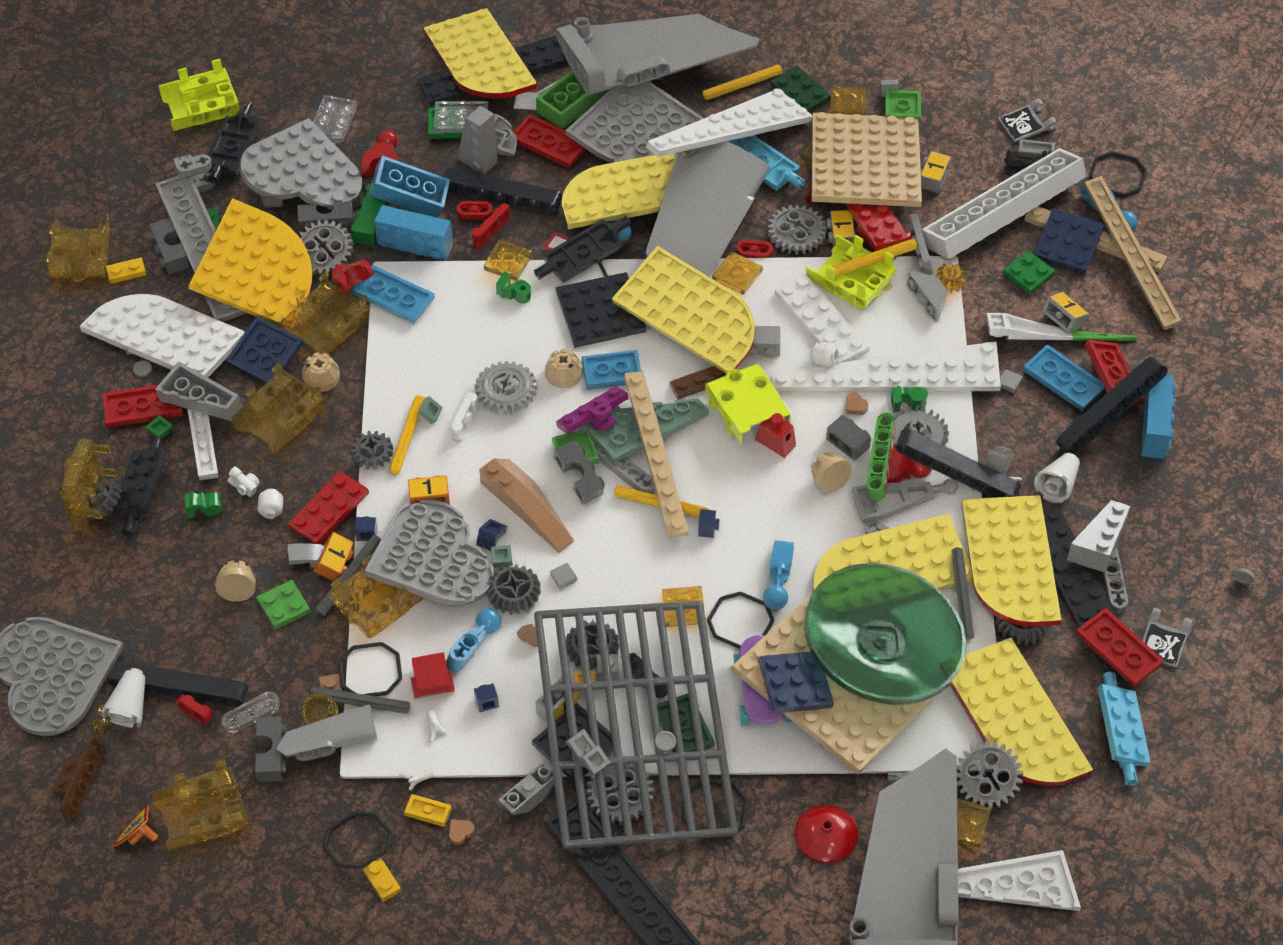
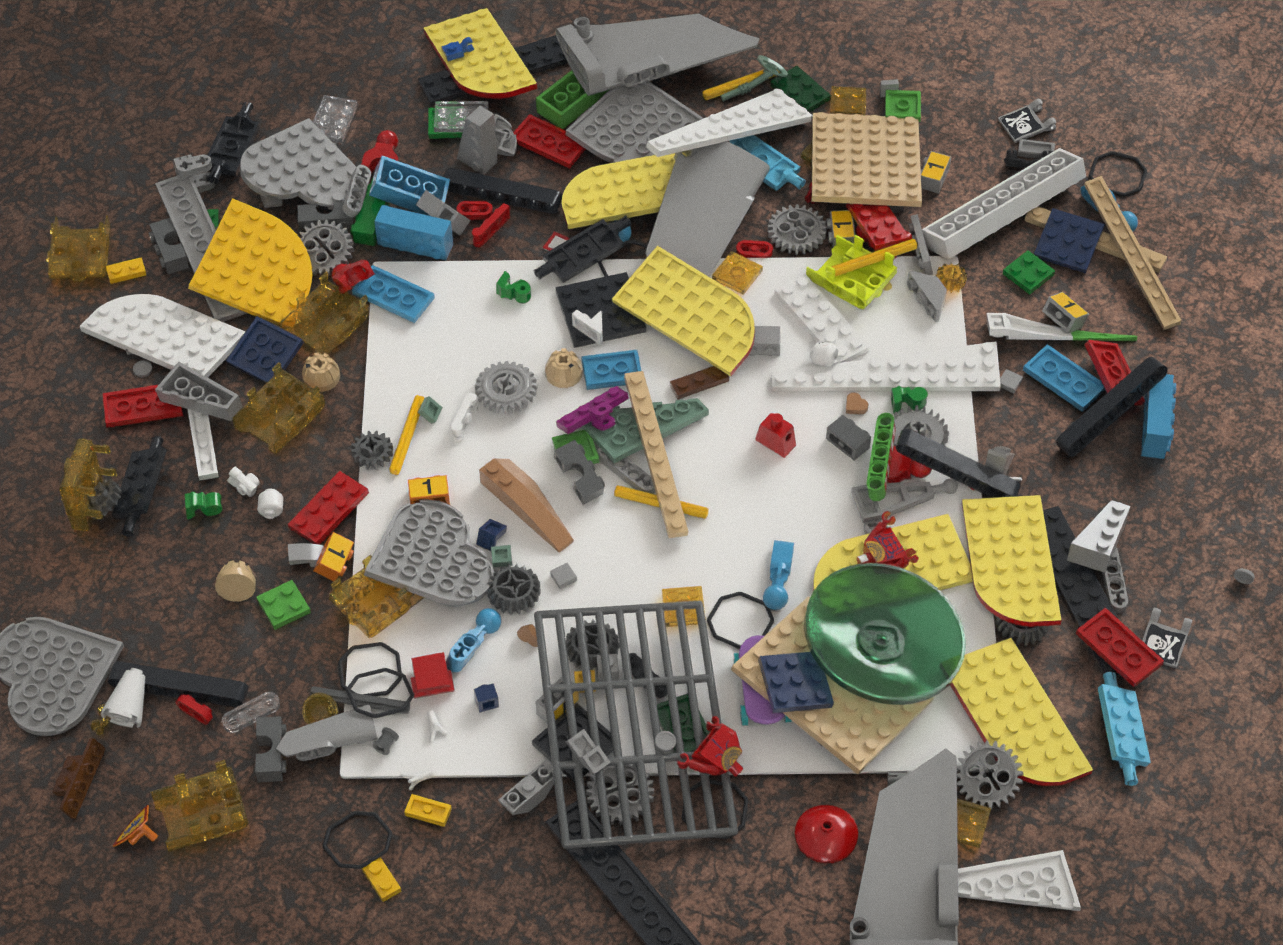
(159, 427): green plate -> none
(200, 97): neon yellow piece -> none
(330, 682): medium nougat plate -> none
(355, 566): dark grey axle -> none
(356, 190): none -> light grey beam
(365, 528): dark blue plate -> none
(383, 713): none -> black piece
(385, 741): none -> dark grey bush
(439, 209): none -> light grey slope
(455, 50): none -> blue plate
(460, 831): medium nougat tile -> none
(508, 258): clear yellow plate -> none
(528, 100): white piece -> none
(588, 326): none -> white slope
(708, 523): dark blue plate -> none
(716, 752): none -> red torso
(745, 399): neon yellow piece -> none
(770, 68): none -> sand green dish
(831, 472): tan piece -> none
(884, 547): none -> red torso
(962, 592): dark grey axle -> none
(1058, 478): white cone -> none

